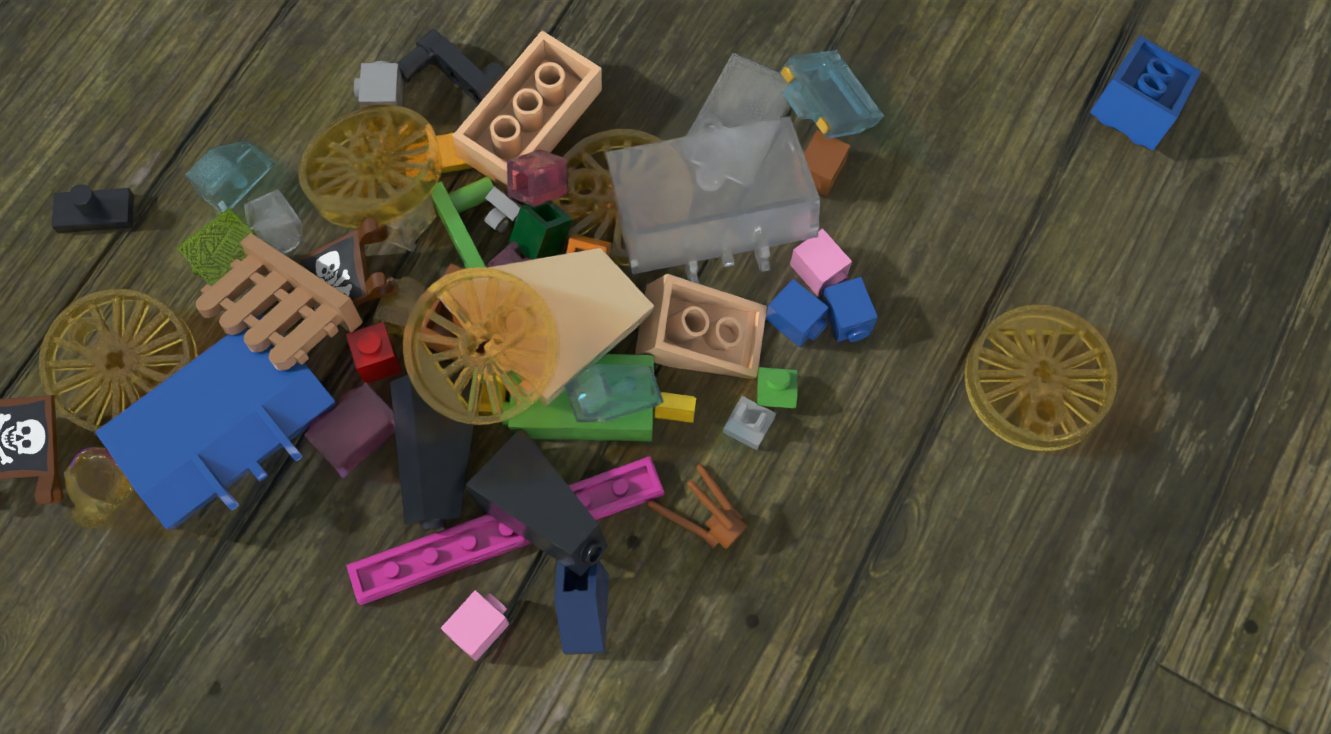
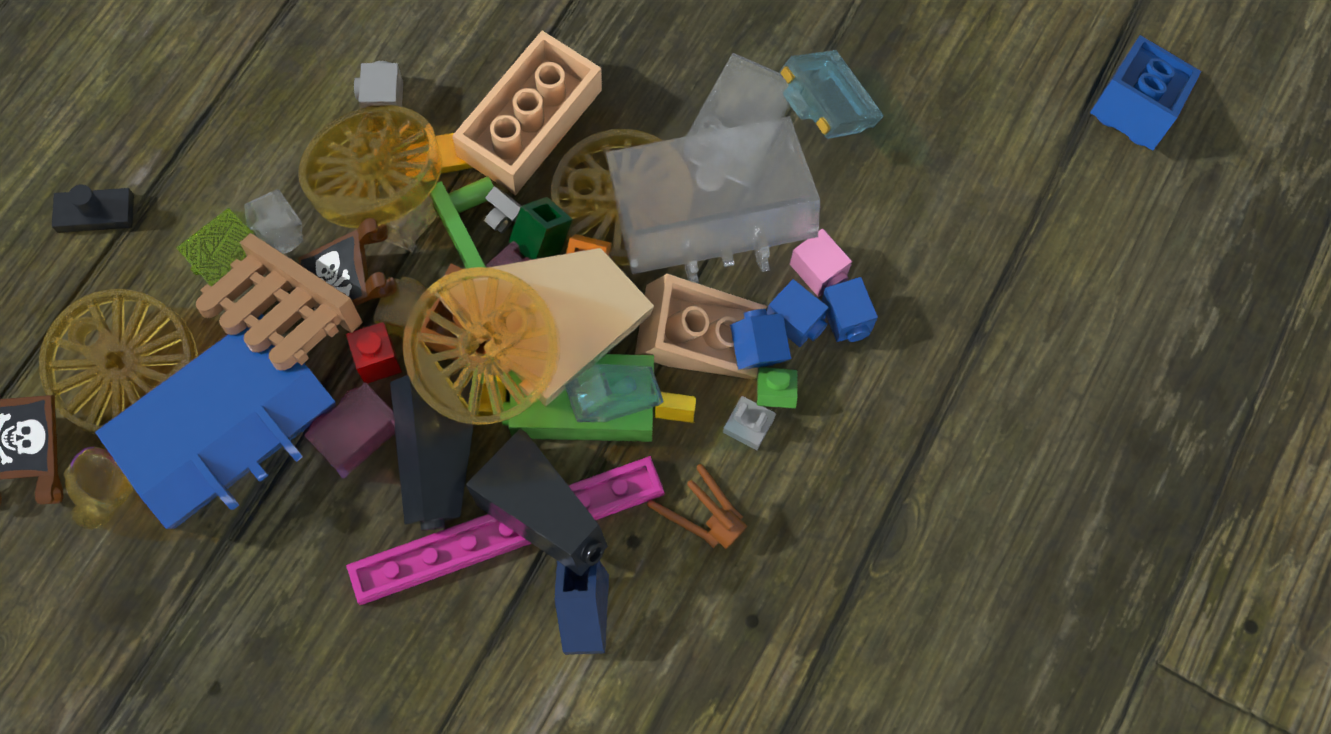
(228, 173): clear light blue slope -> none
(438, 51): black beam -> none
(476, 624): bright pink brick -> none
(536, 177): clear pink brick -> none
(760, 340): none -> blue brick
(825, 160): dark orange brick -> none
(1061, 380): clear yellow piece -> none

